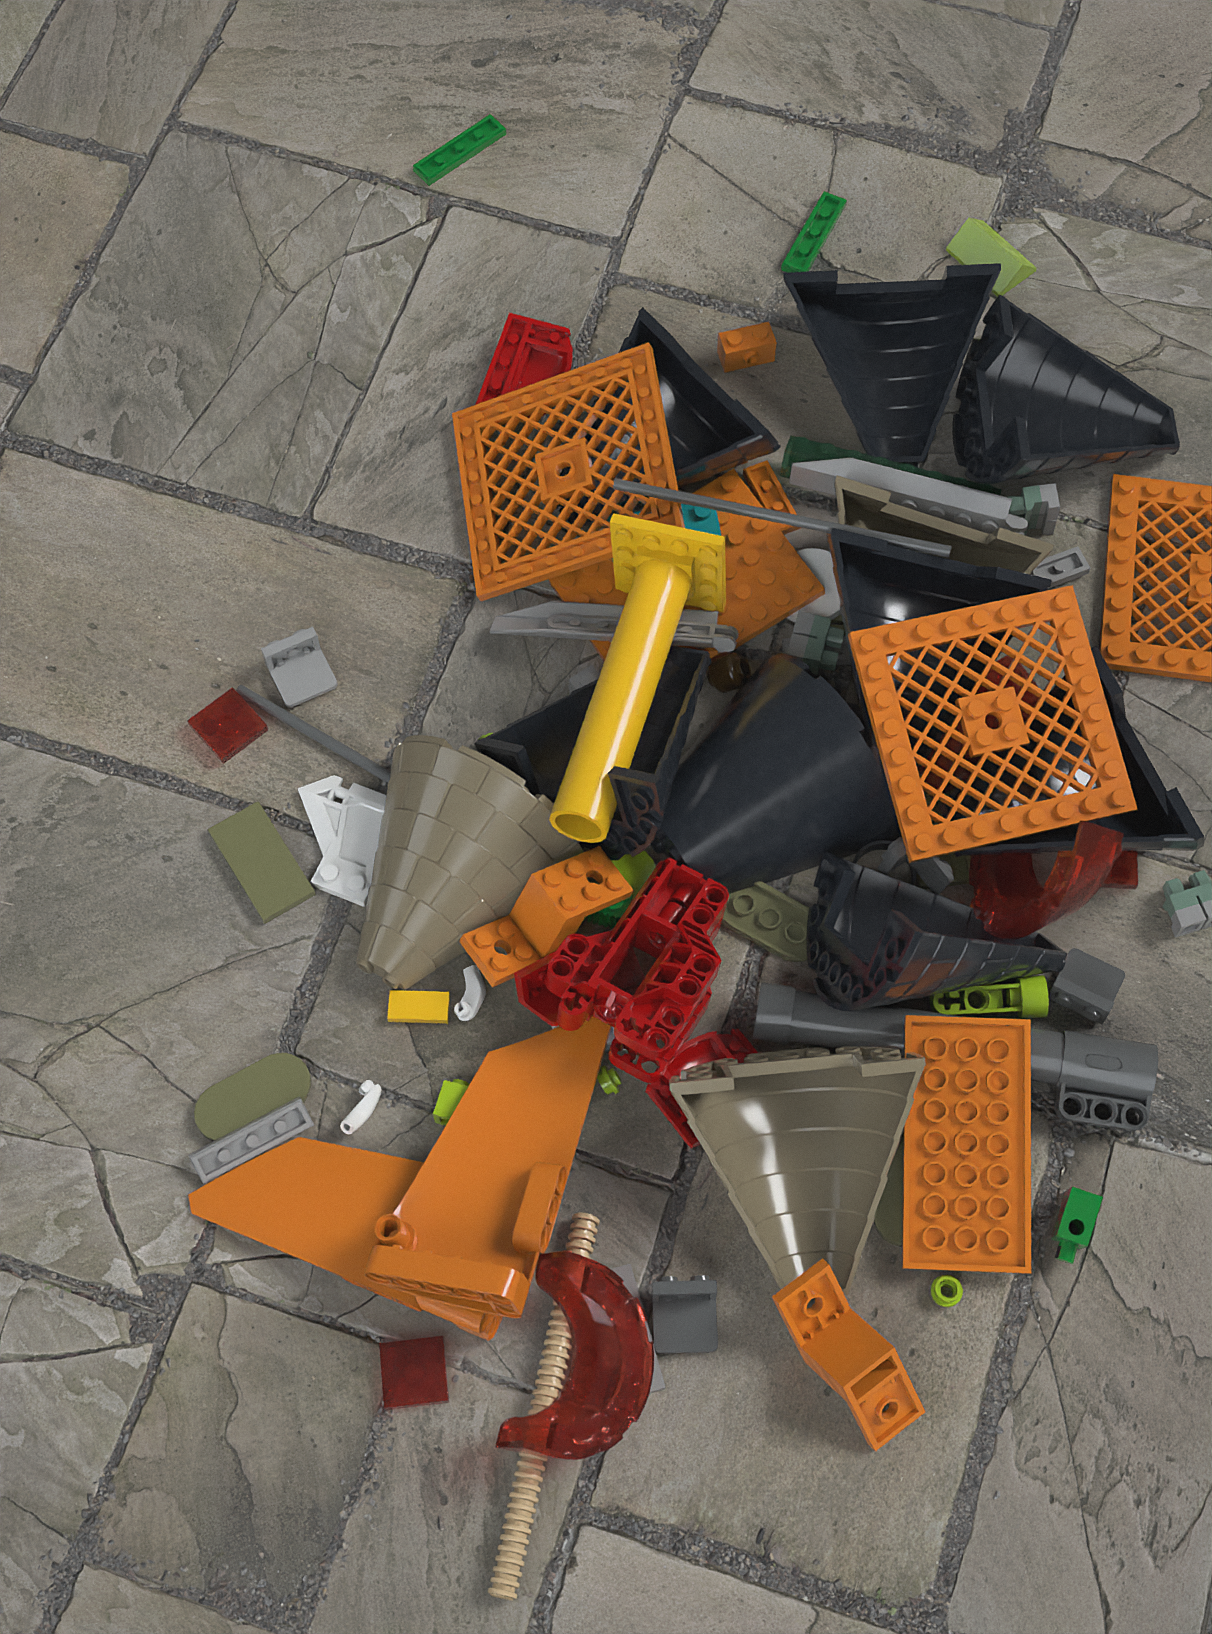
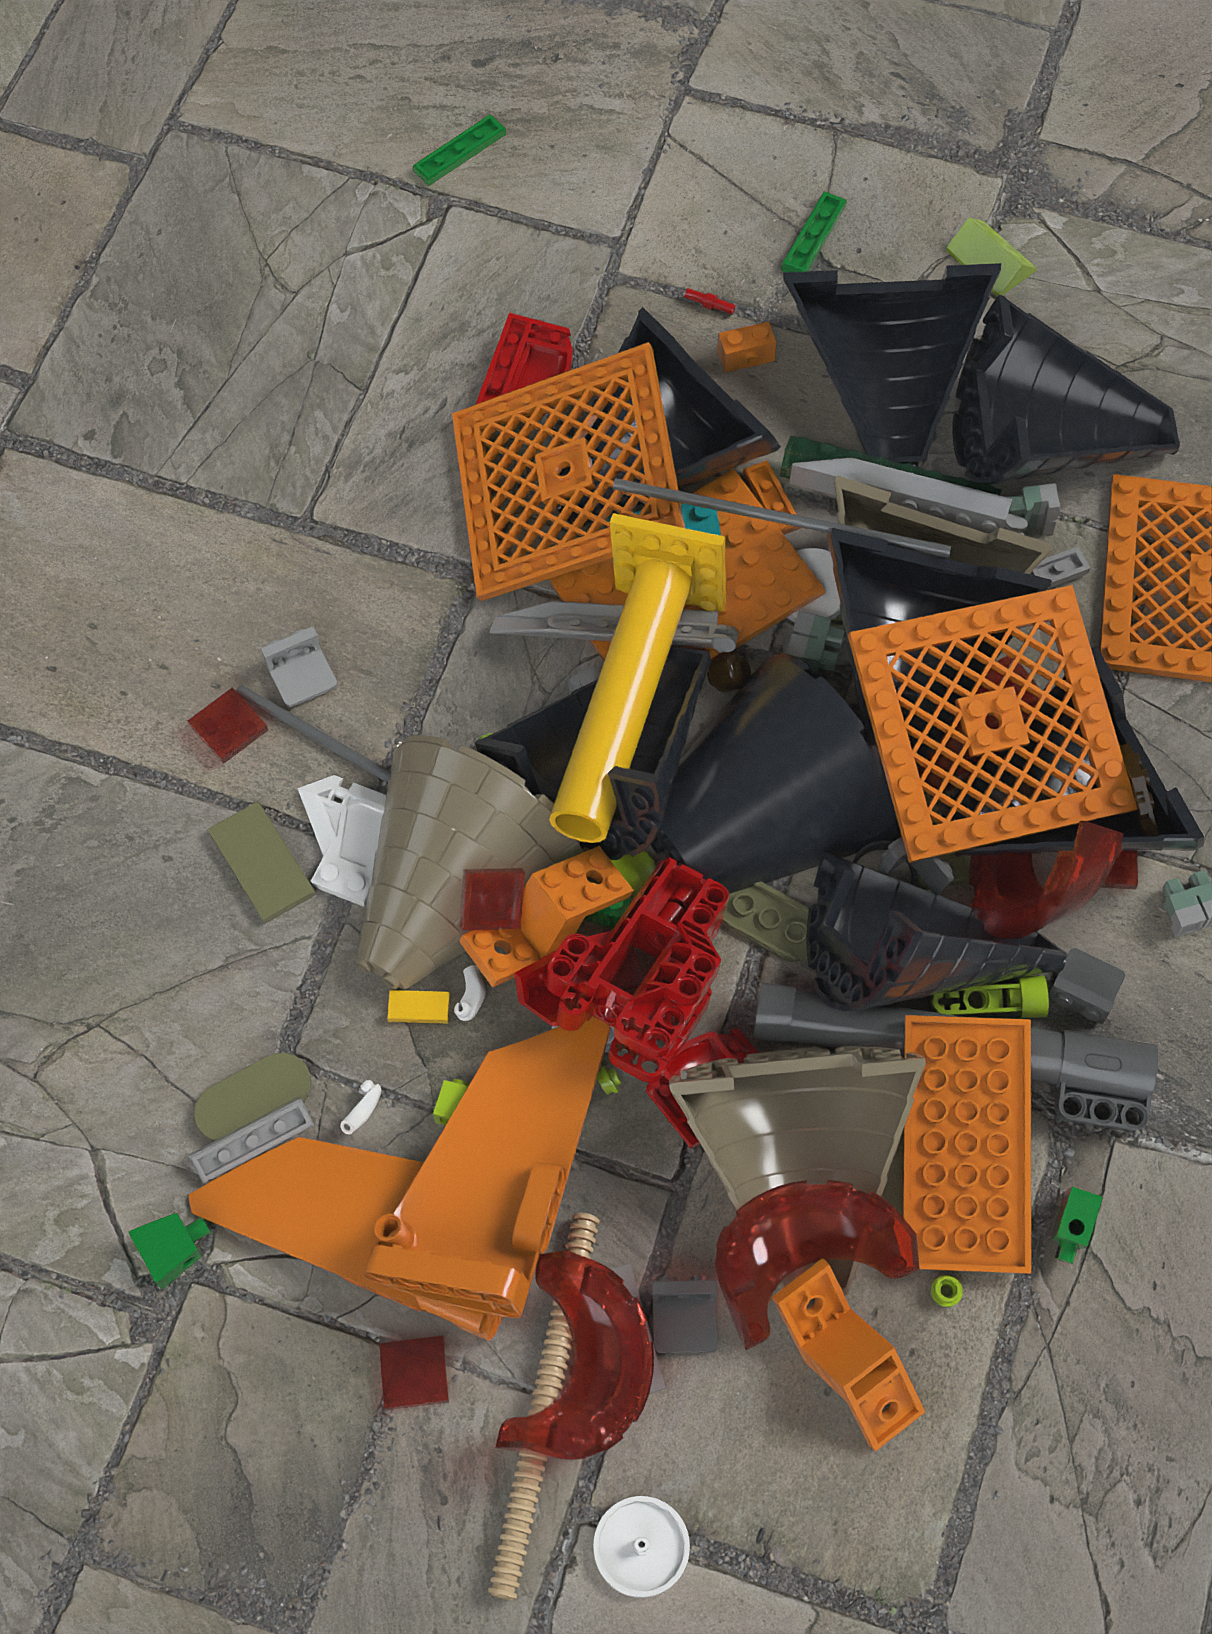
(169, 1246): none -> green torso
(492, 899): none -> clear red plate
(641, 1547): none -> white piece
(710, 301): none -> red bar
(800, 1227): none -> clear red windscreen
(1139, 782): none -> dark brown wing

